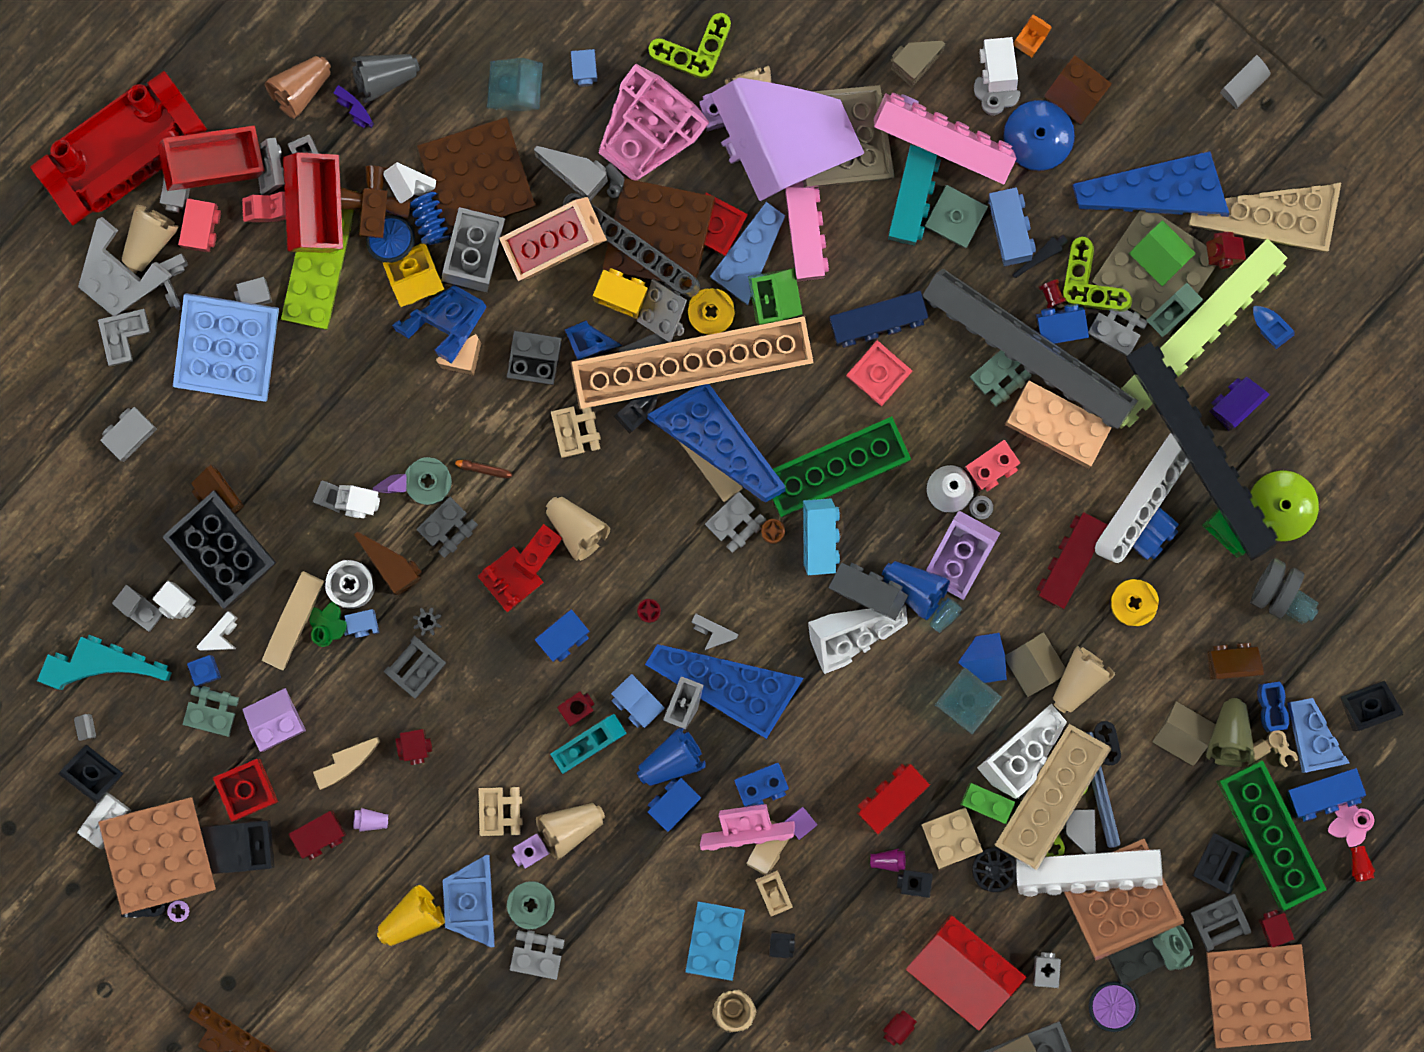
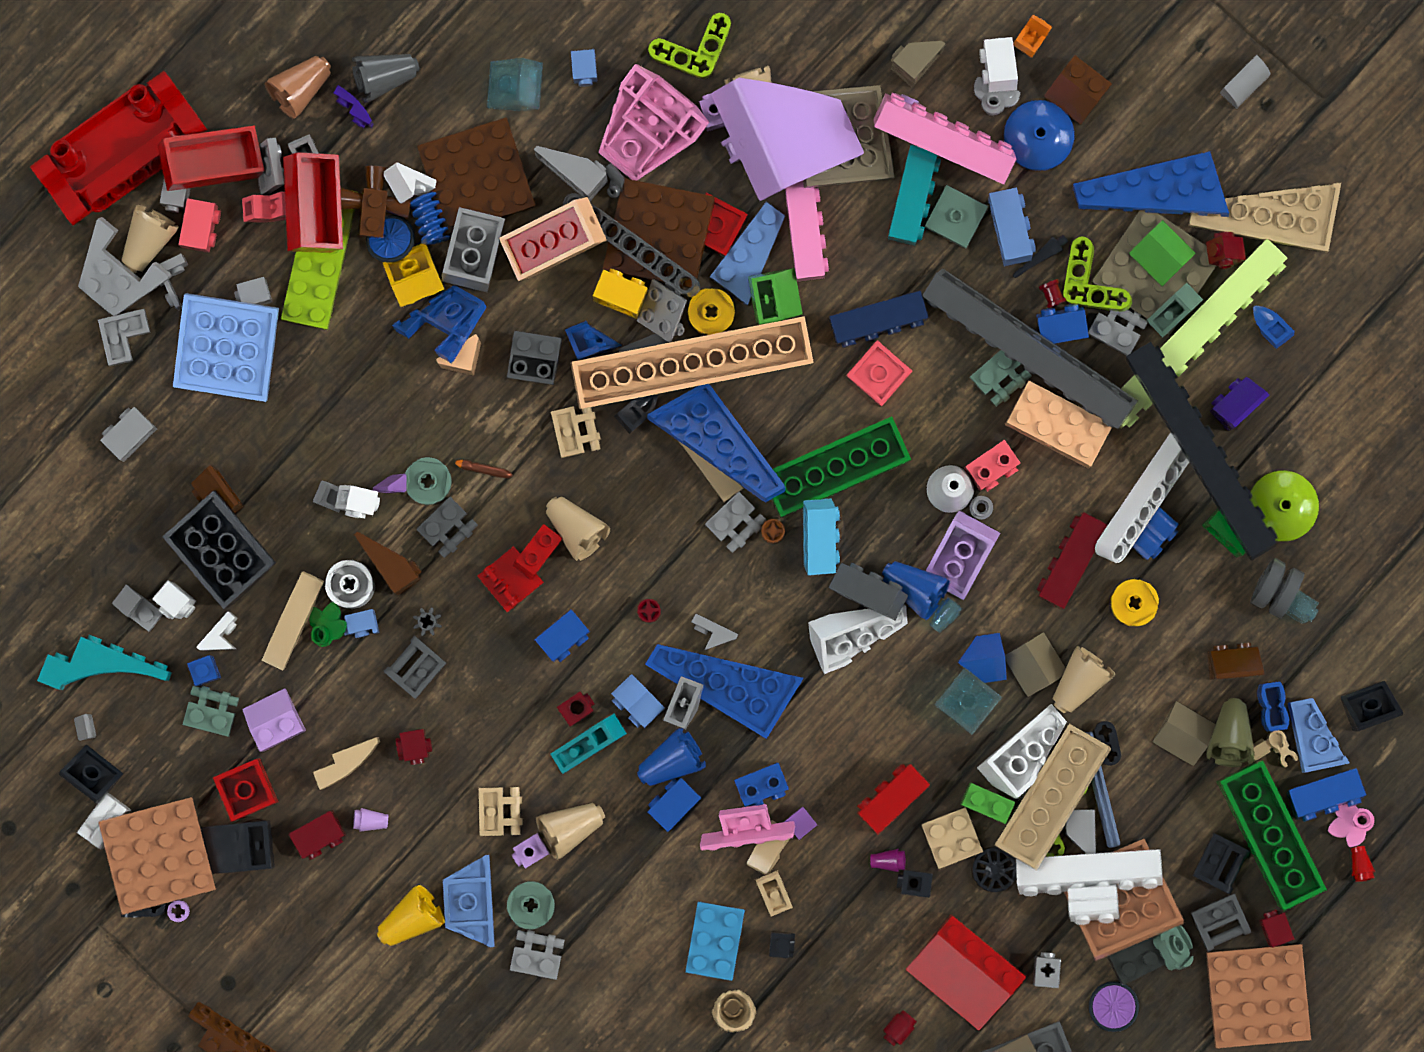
(1093, 904): none -> white brick

